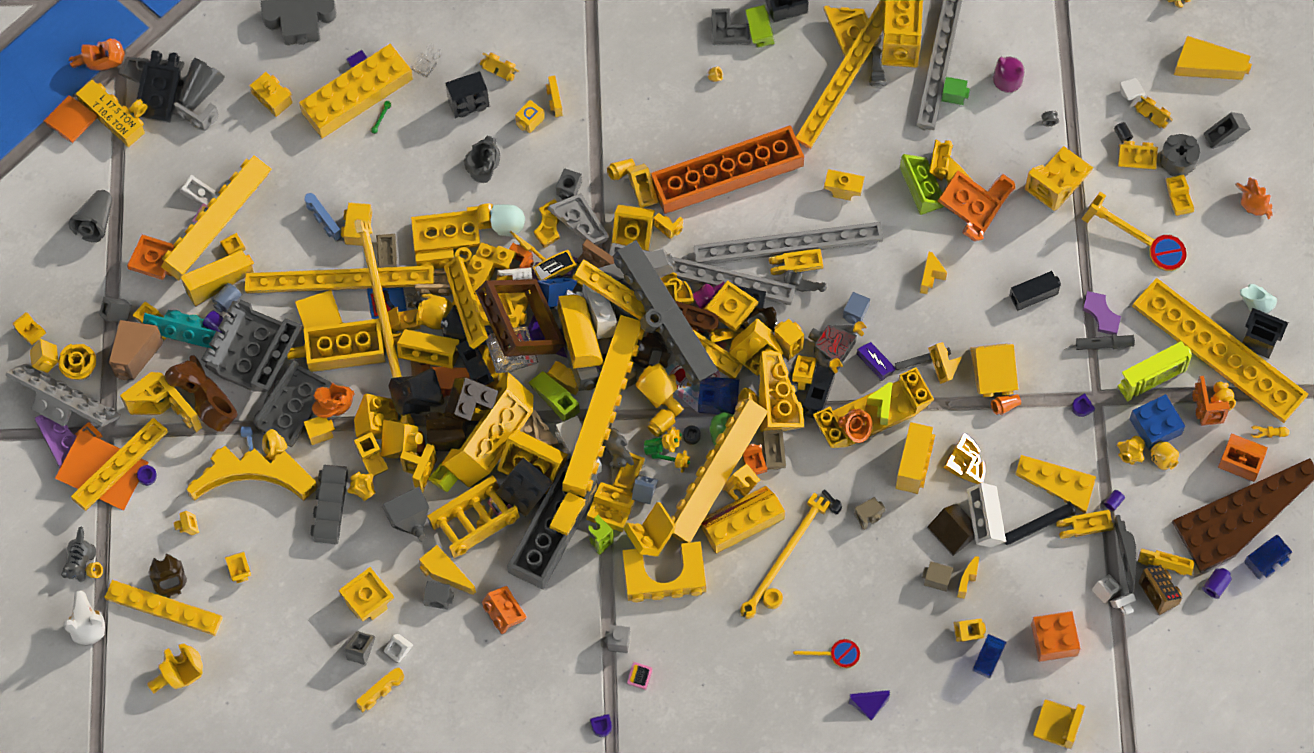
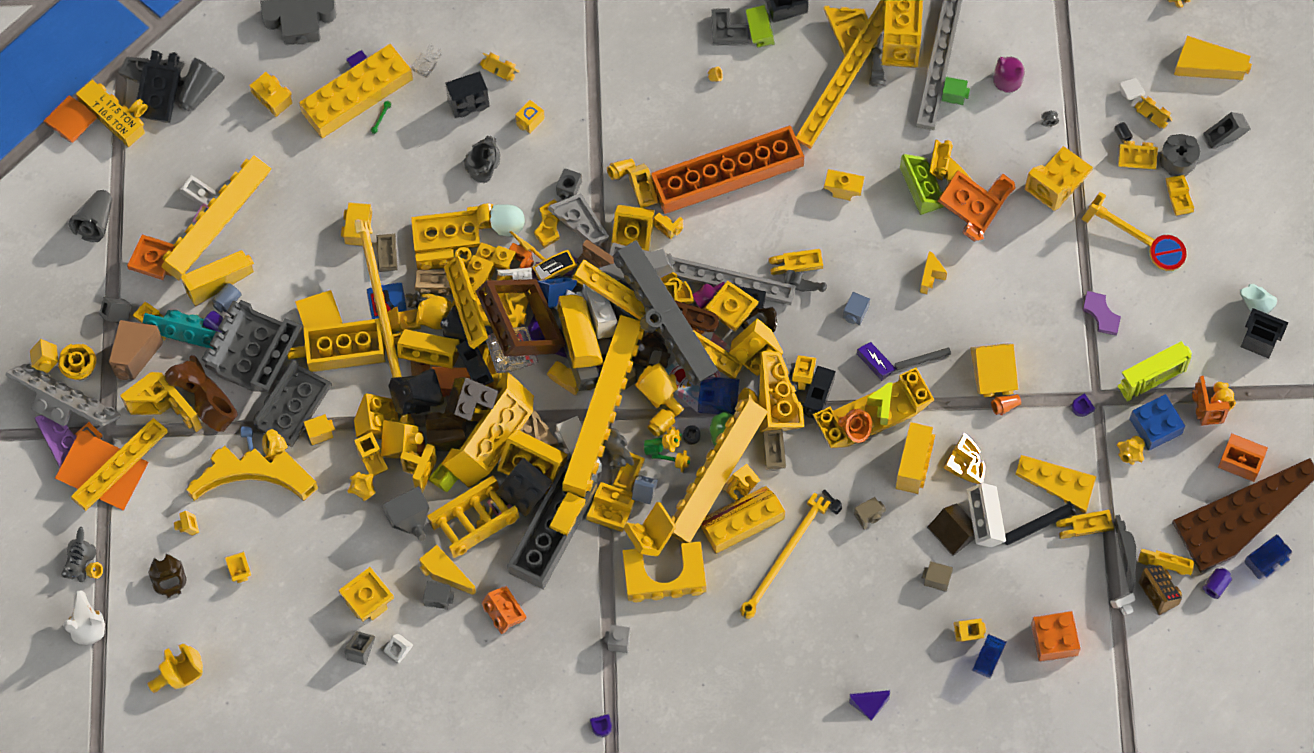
(29, 328): yellow bracket -> none
(97, 56): orange piece -> none
(146, 475): dark purple tile -> none
(163, 607): yellow plate -> none
(202, 121): light grey bracket -> none
(232, 244): yellow tile -> none
(322, 215): medium blue plate -> none
(330, 504): dark grey brick -> none
(332, 401): orange hair -> none
(336, 279): yellow plate -> none
(380, 689): yellow hinge -> none
(555, 103): yellow plate -> none
(555, 396): lime slope -> none
(603, 535): lime hinge -> none
(639, 675): slope -> none
(723, 334): yellow tile -> none
(754, 458): orange bracket -> none
(772, 598): yellow tile -> none
(788, 243): light grey plate -> none
(789, 338): yellow brick -> none
(835, 344): dark grey torso -> none
(843, 653): piece -> none
(943, 366): yellow slope -> none
(969, 574): yellow slope -> none
(1035, 290): black brick -> none
(1058, 723): yellow bracket -> none
(1105, 342): dark grey pin -> none
(1106, 588): white slope -> none
(1114, 500): dark purple hinge -> none
(1164, 455): yellow head -> none
(1220, 350): yellow plate -> none
(1255, 198): orange hair -> none
(1270, 431): yellow piece -> none

